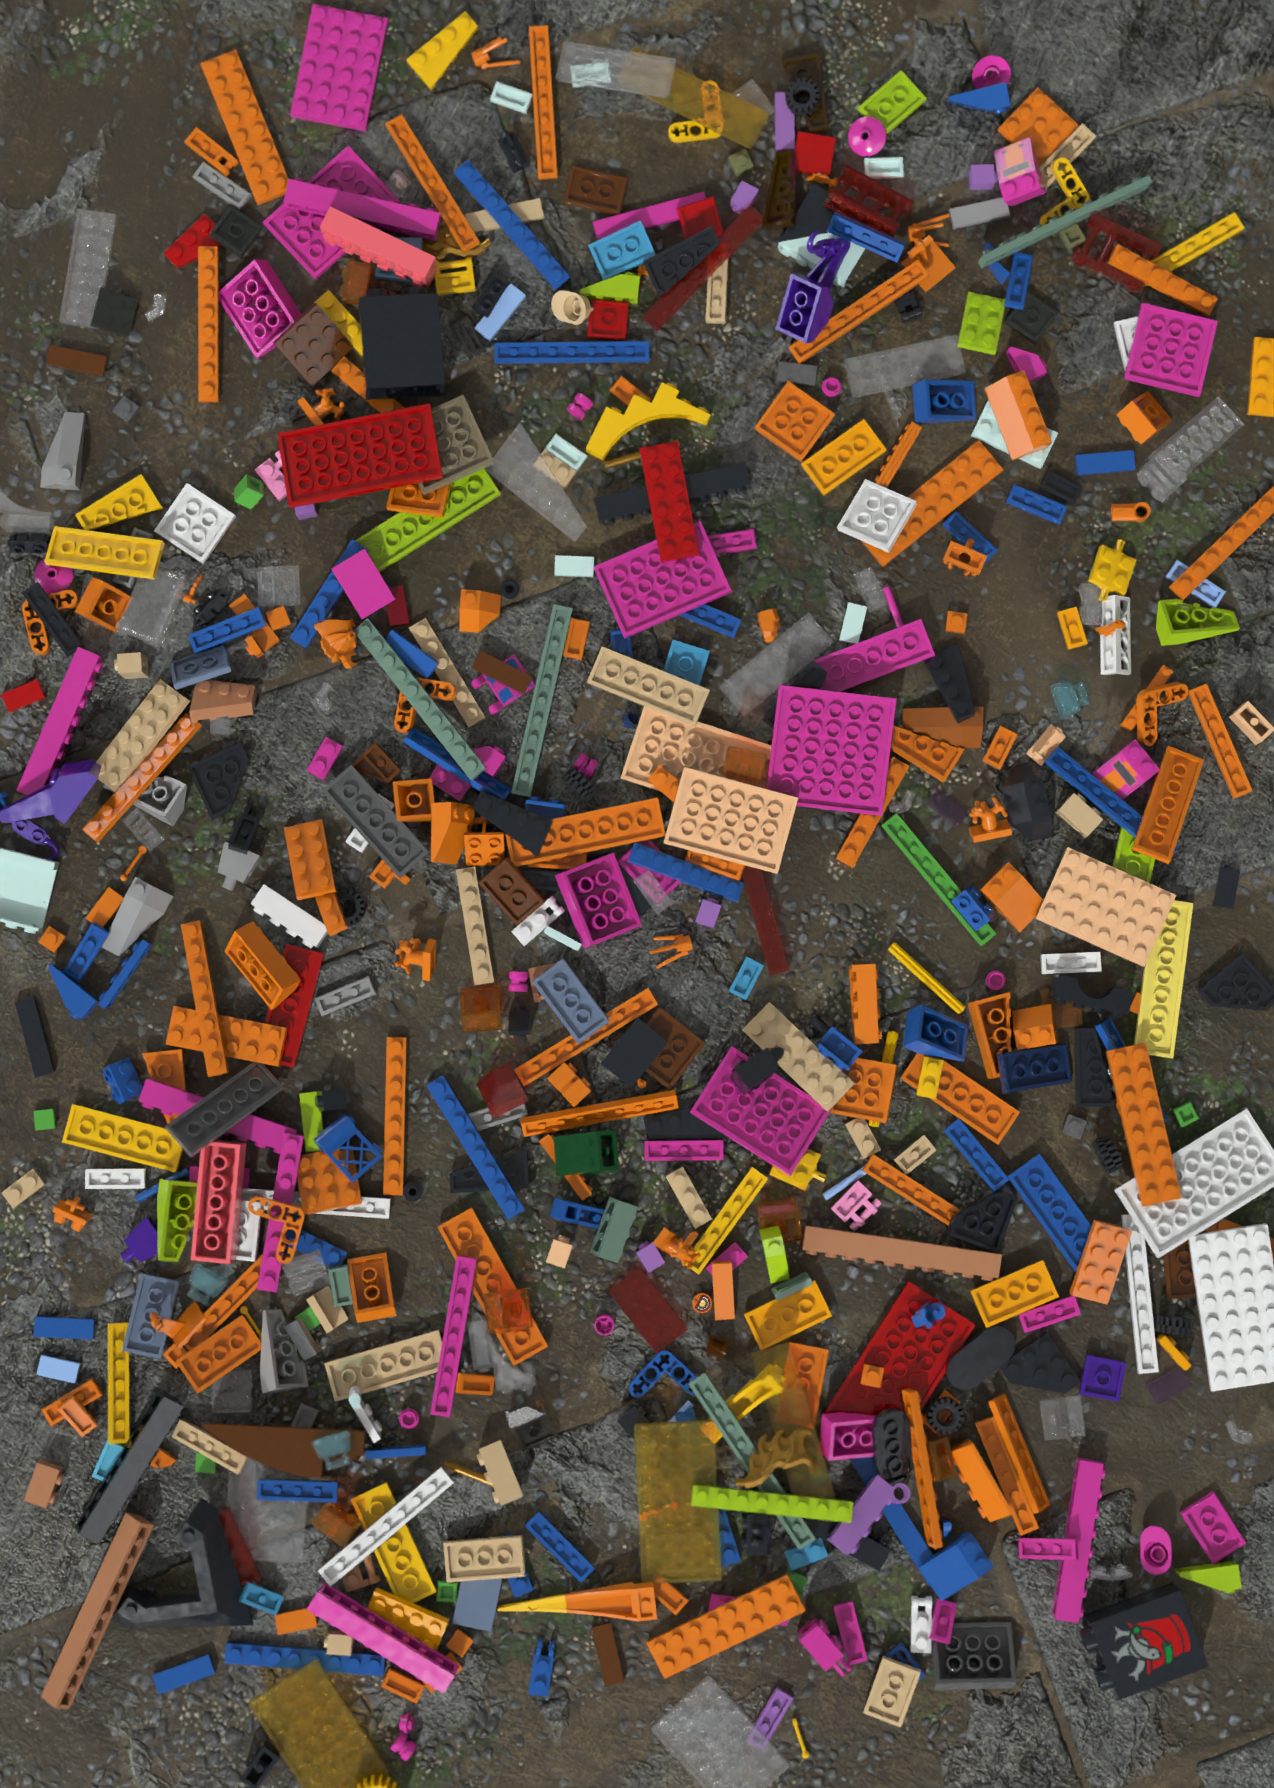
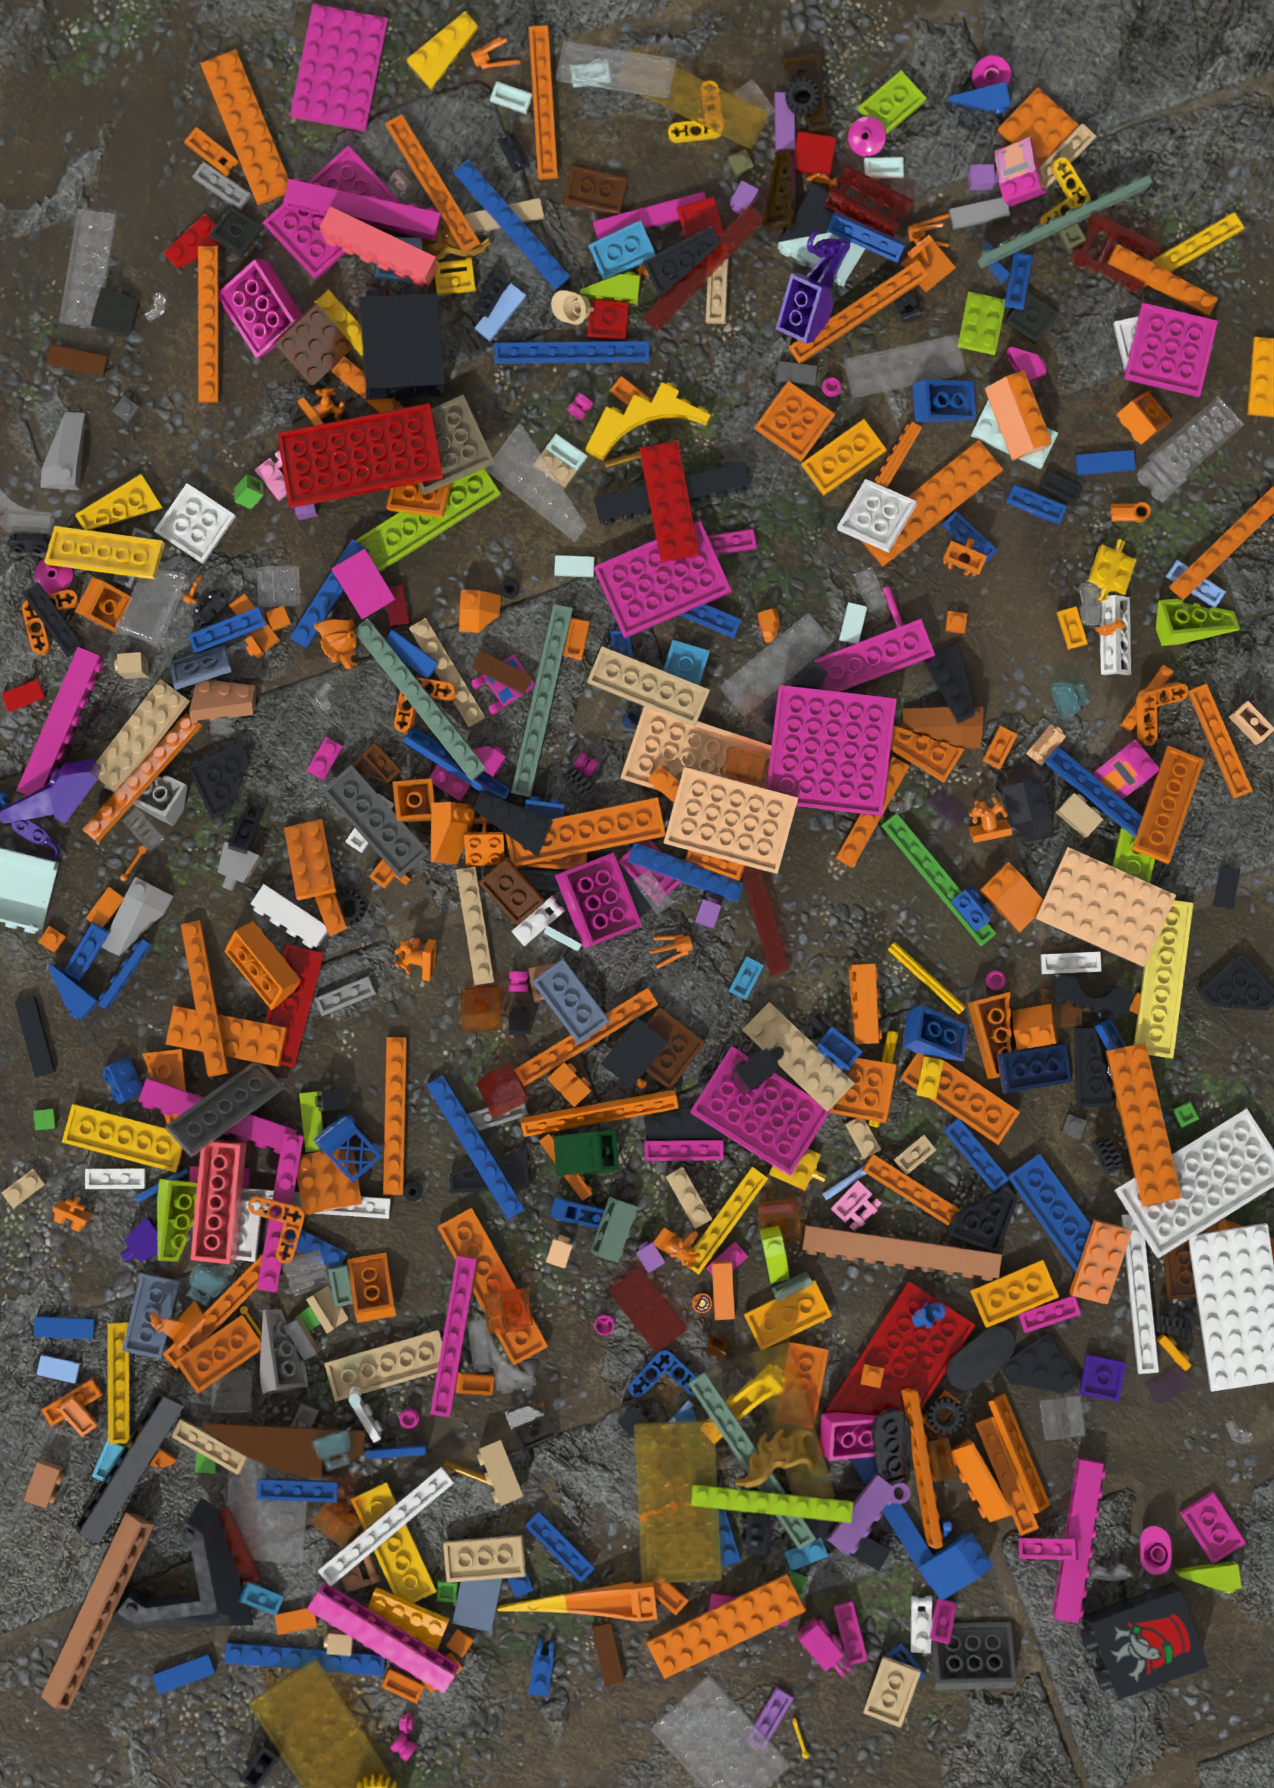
(356, 281): clear orange brick -> none

